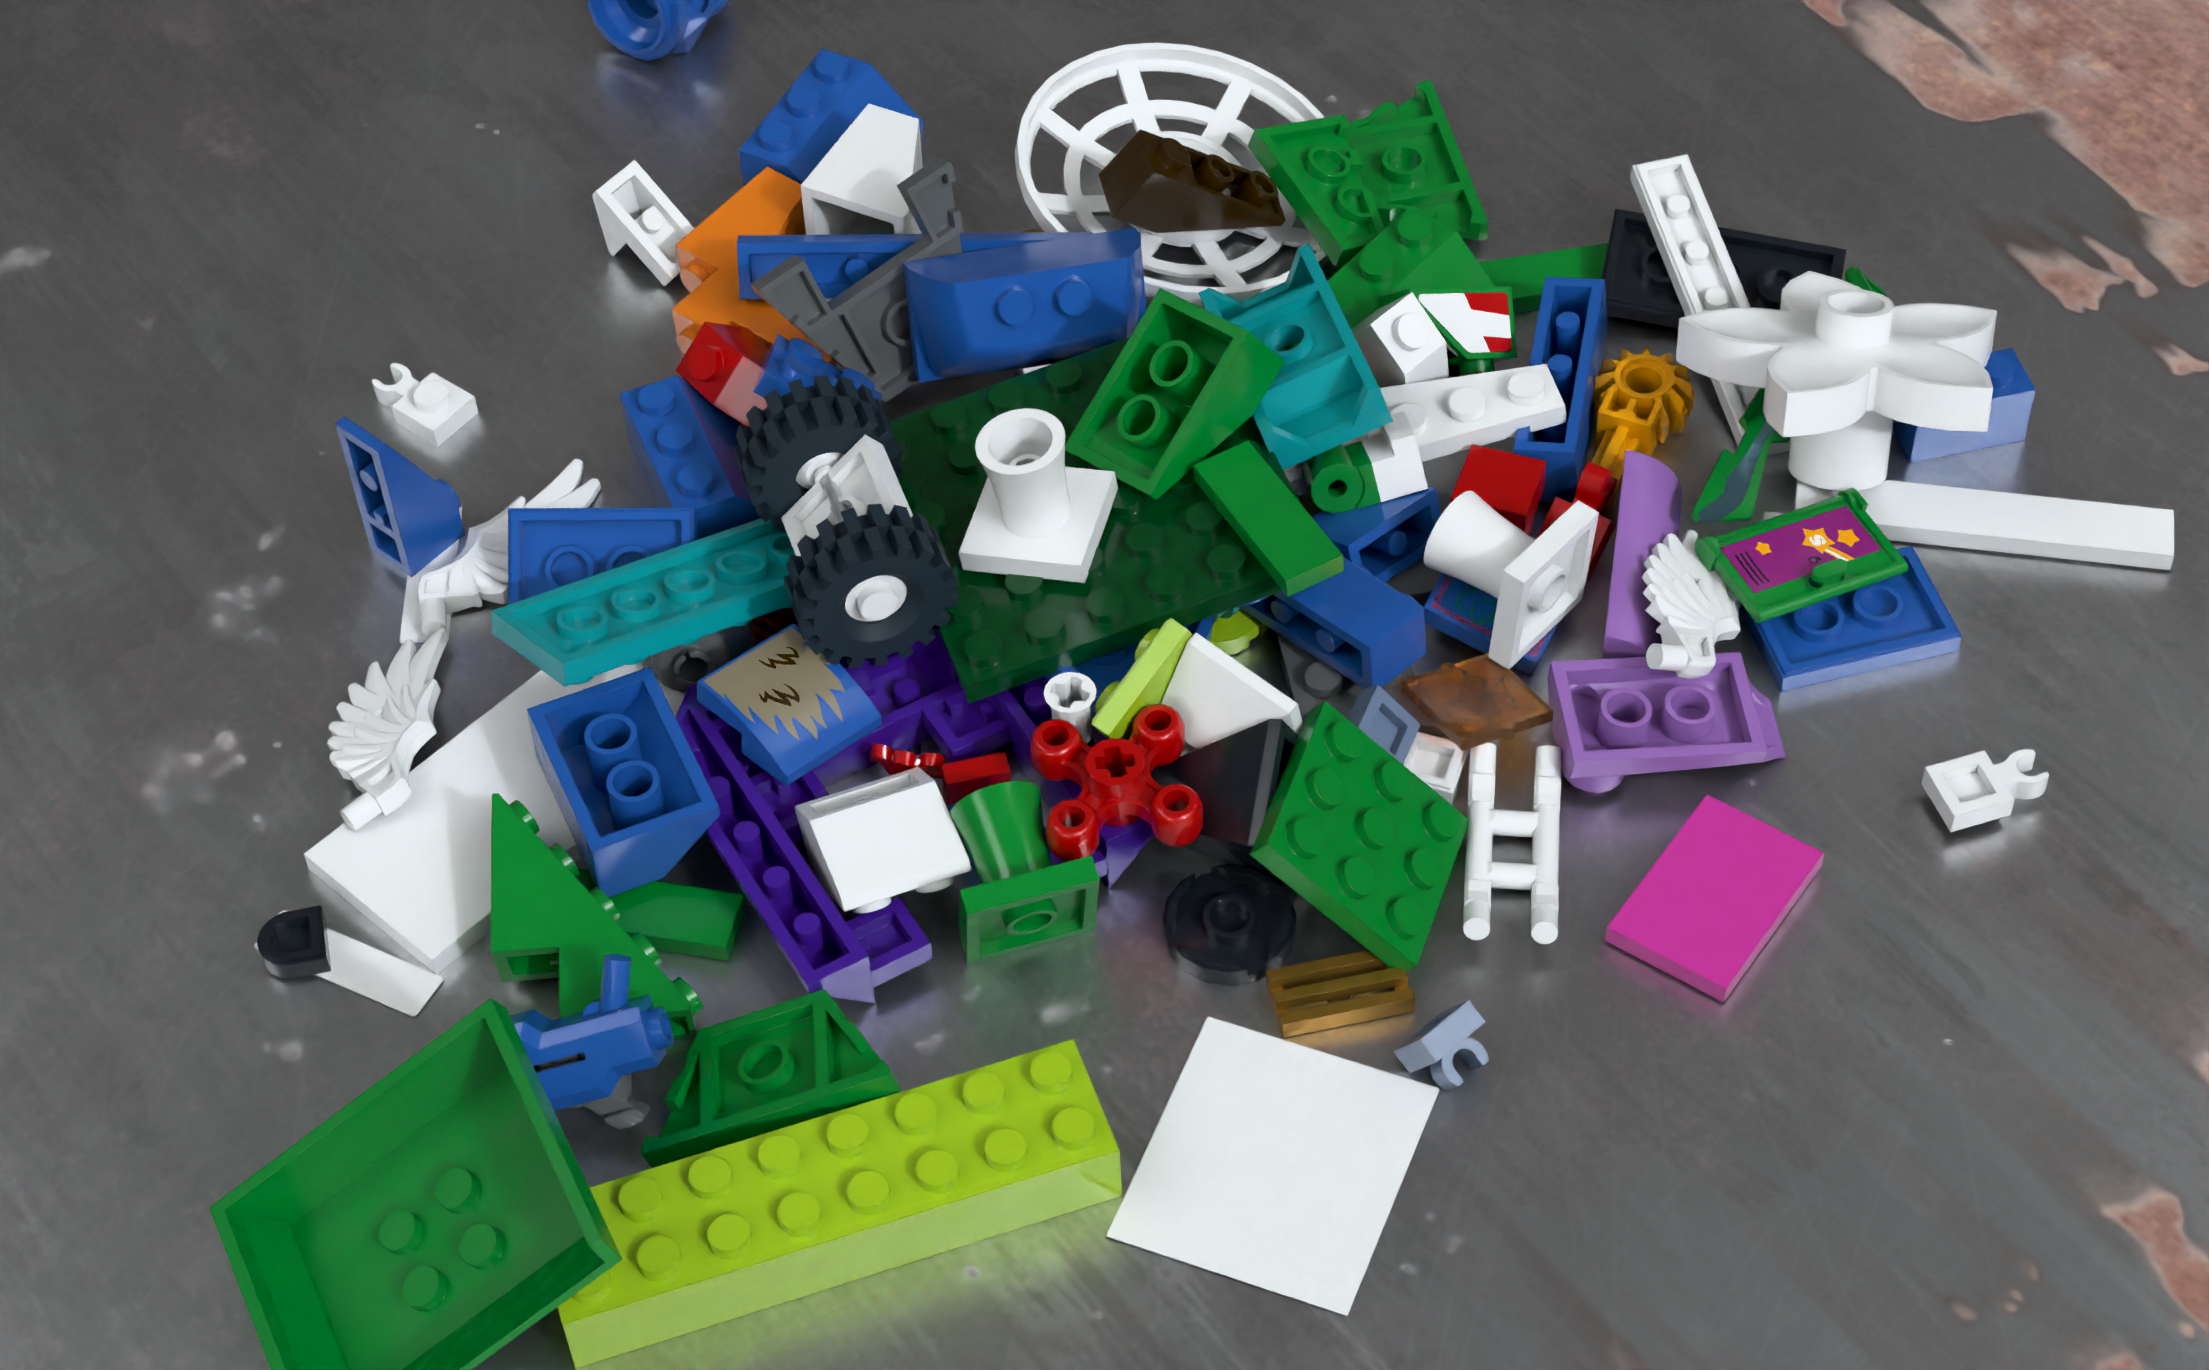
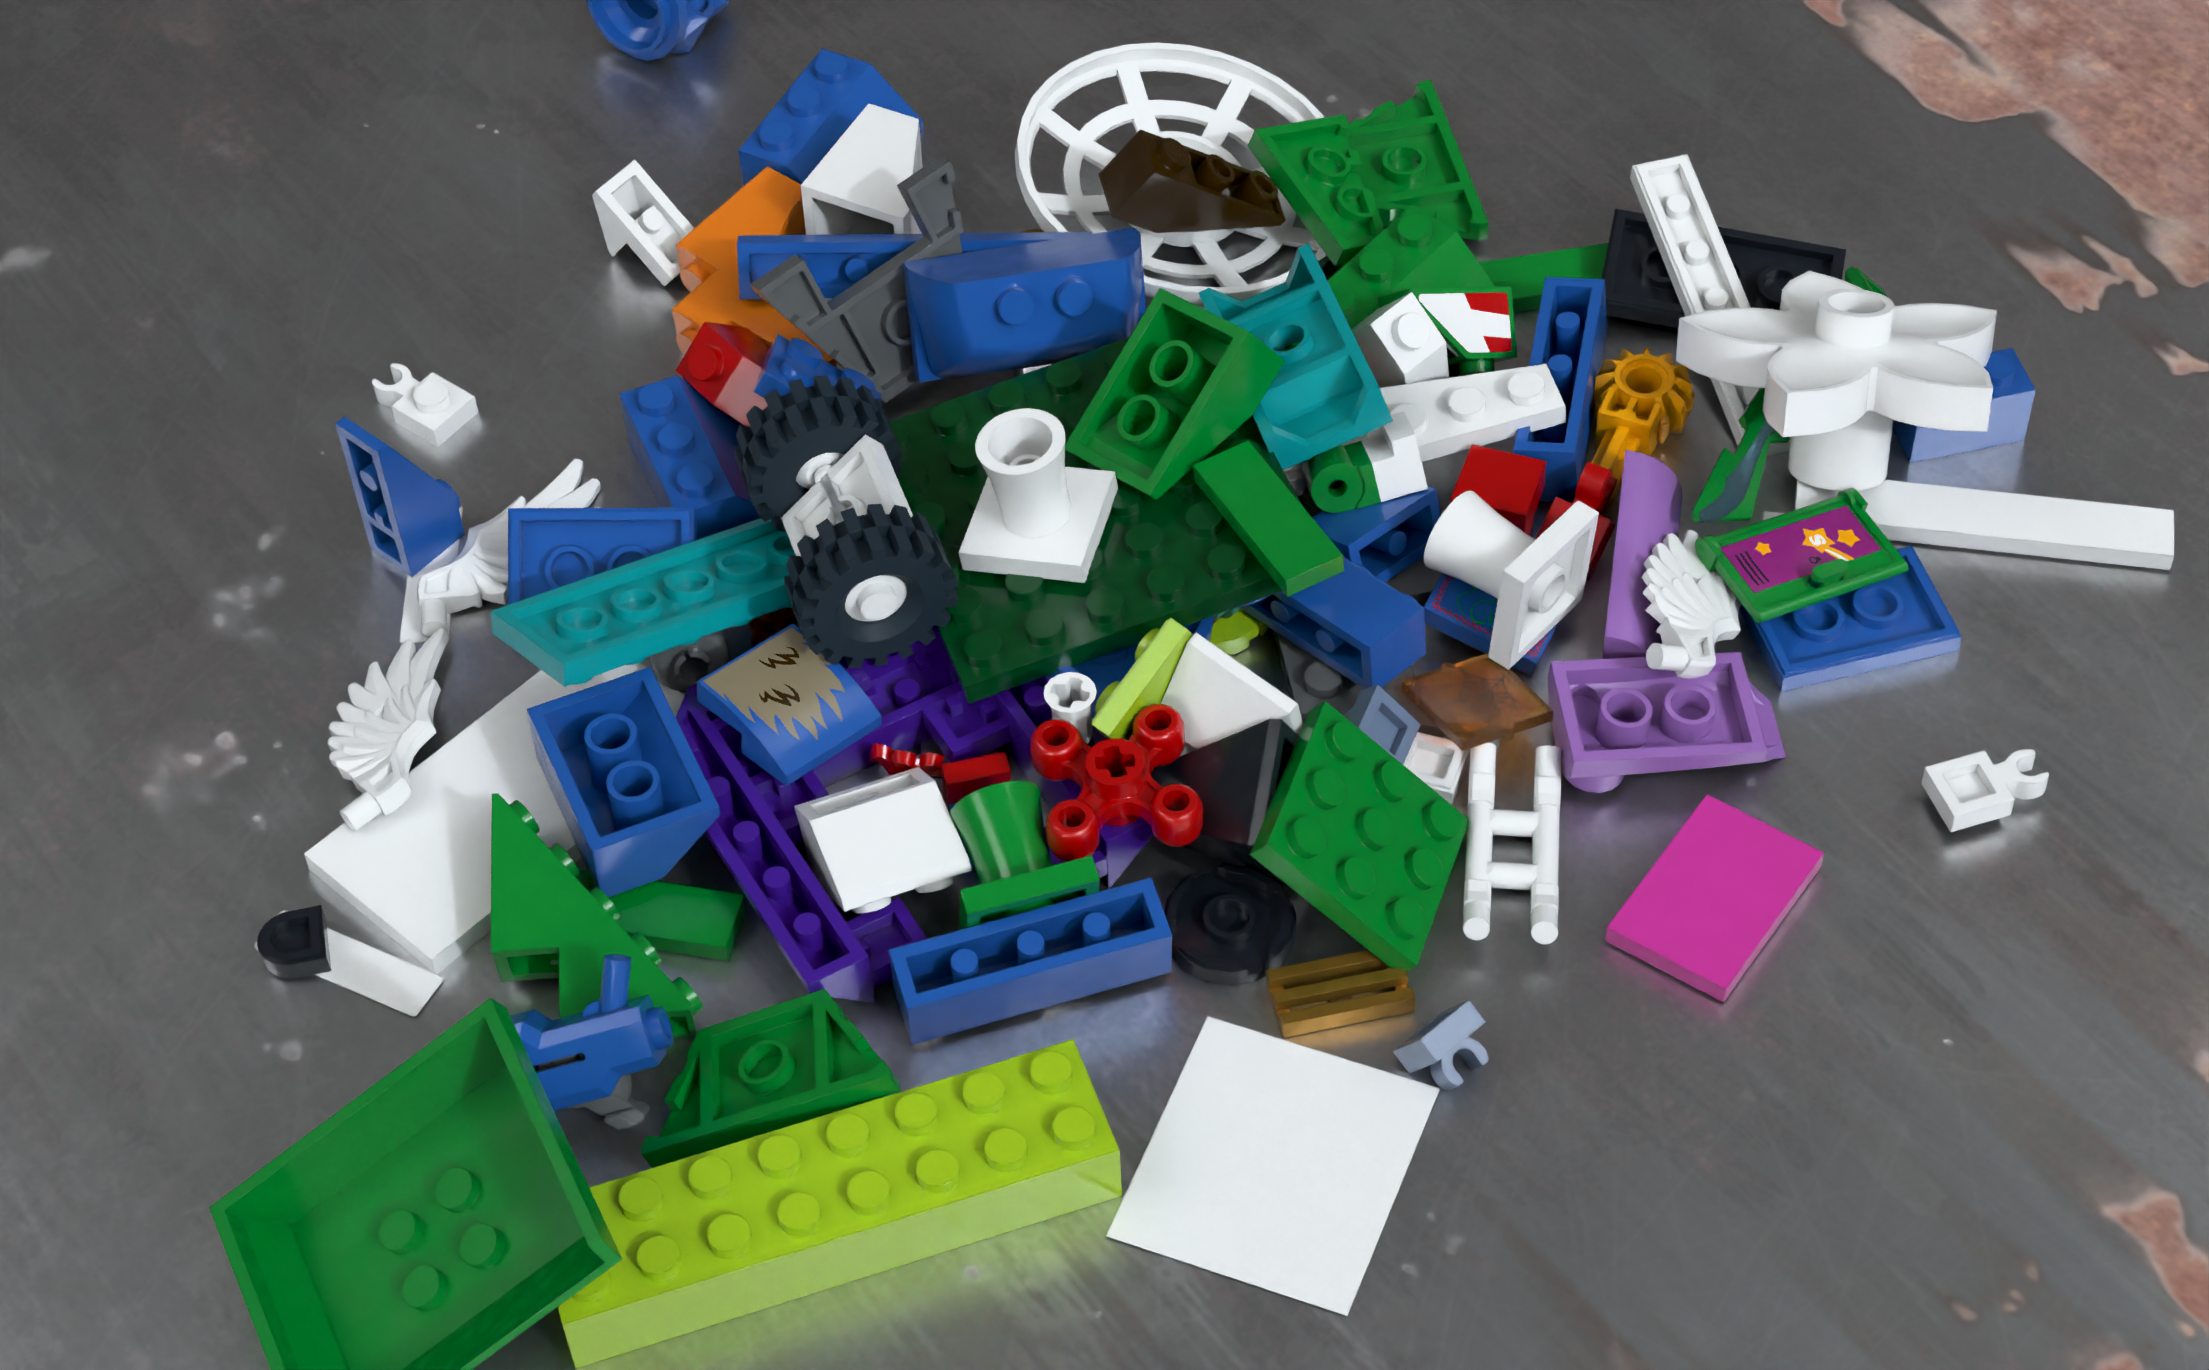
(1031, 960): none -> blue brick

